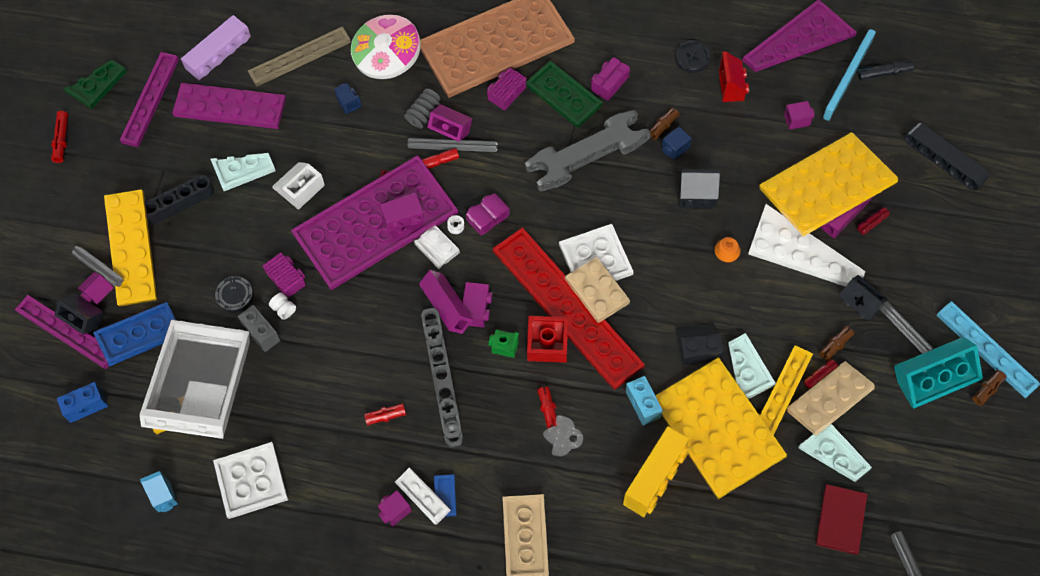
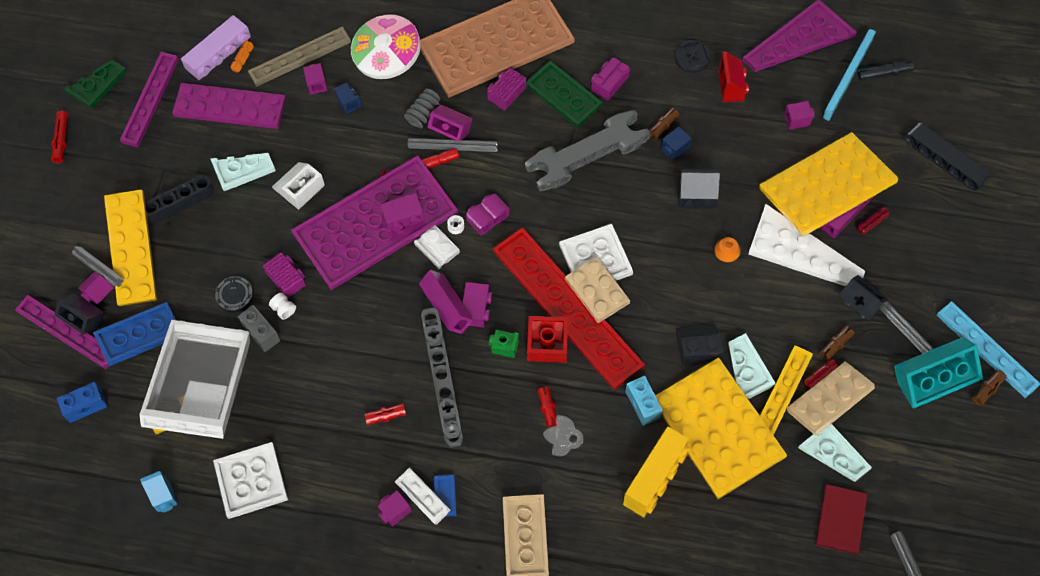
(242, 56): none -> orange axle
(315, 78): none -> magenta brick

